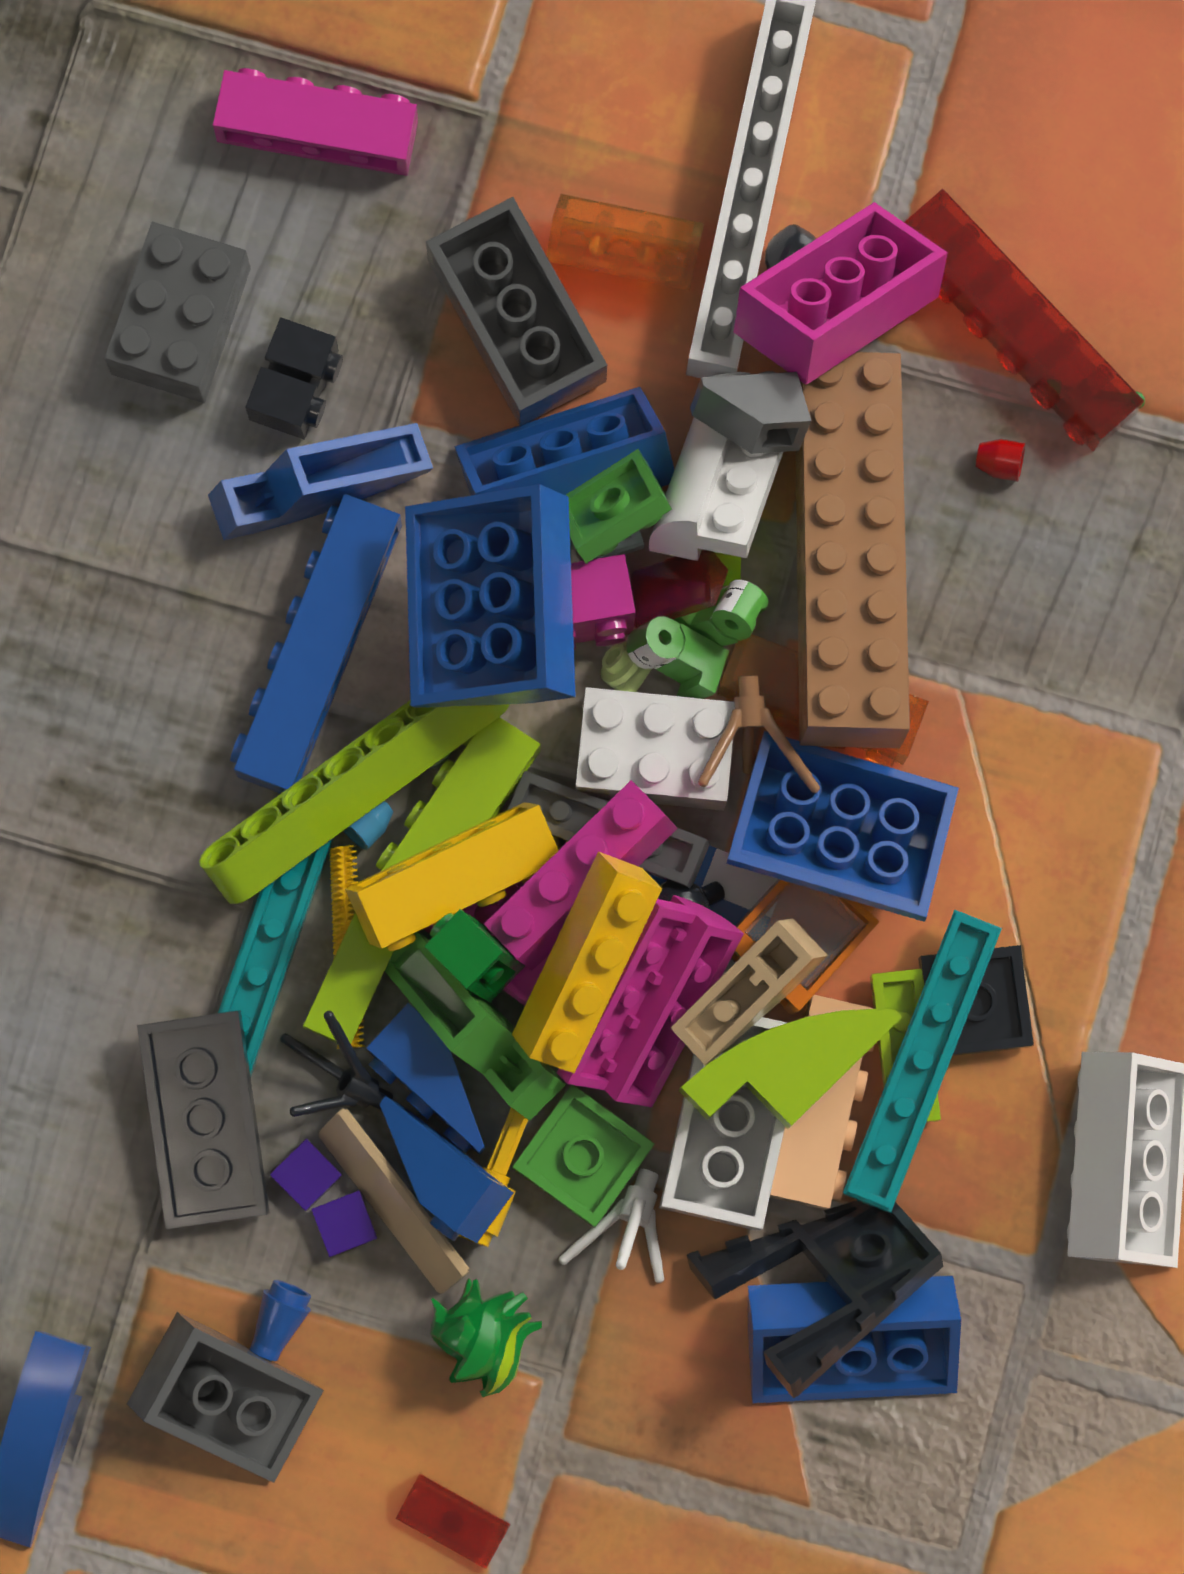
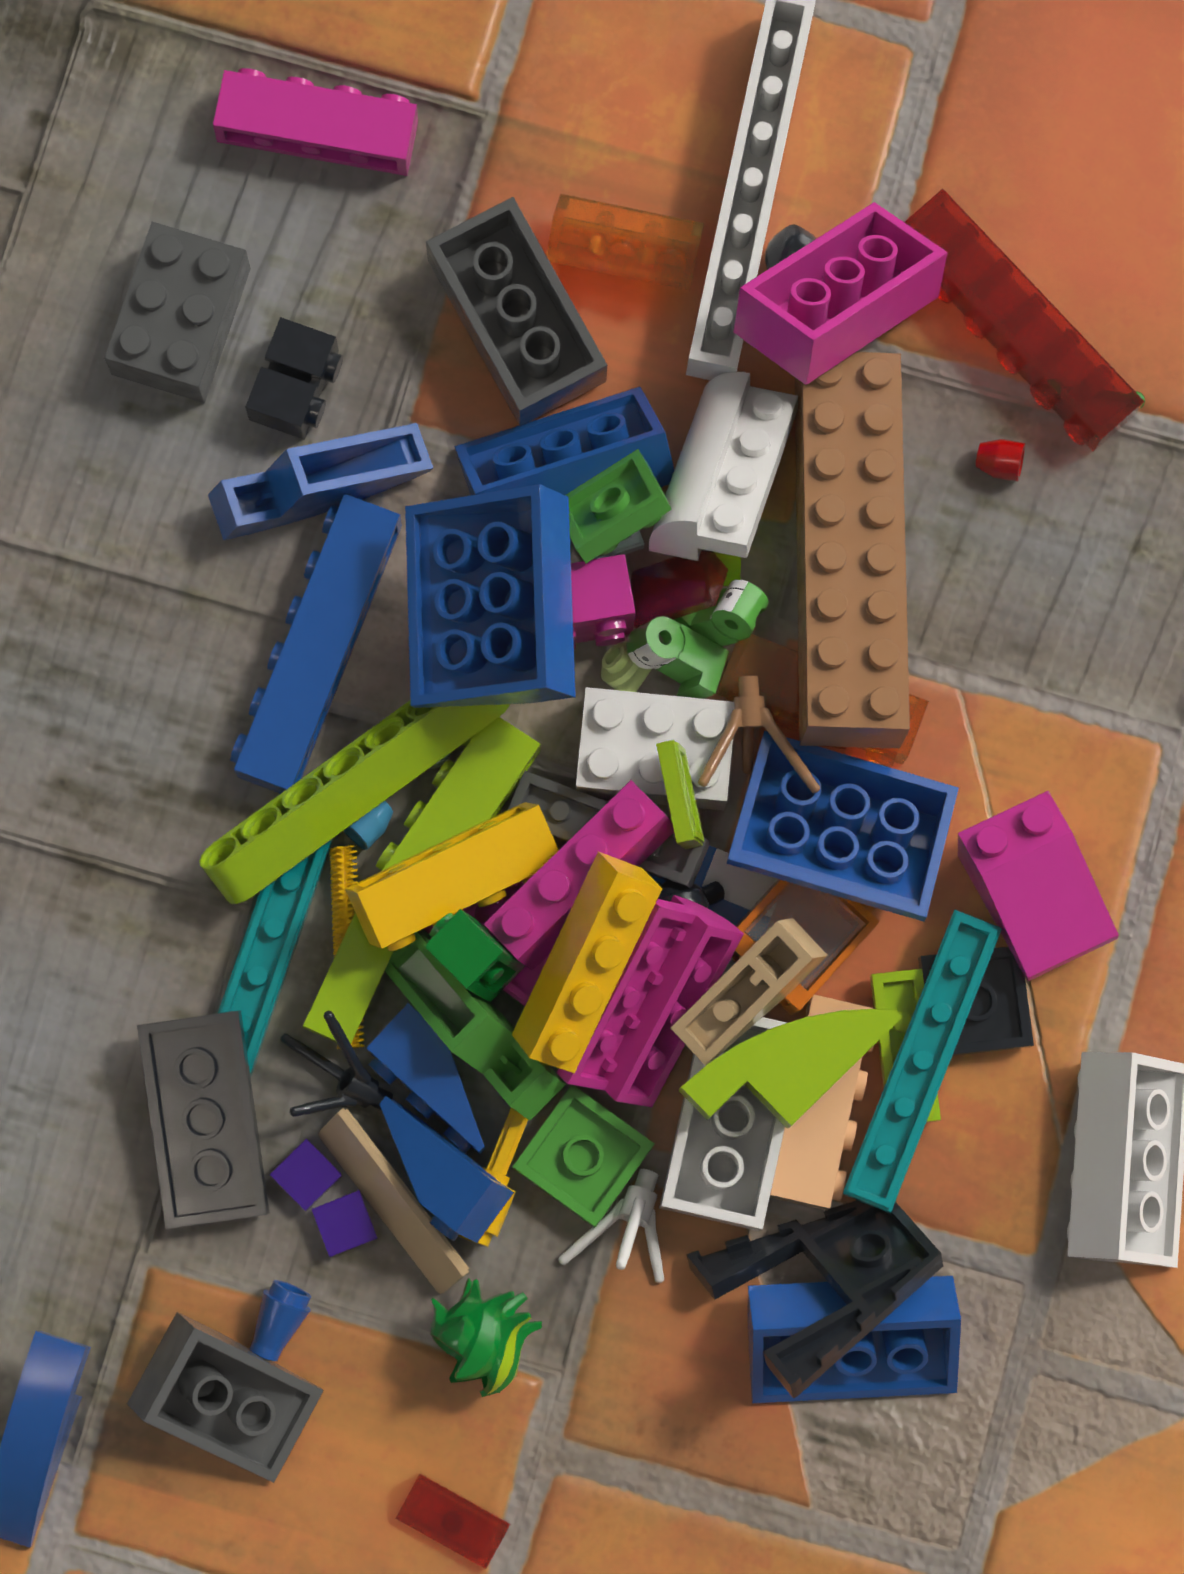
(680, 794): none -> lime tile
(754, 410): dark grey slope -> none
(1036, 885): none -> dark pink slope

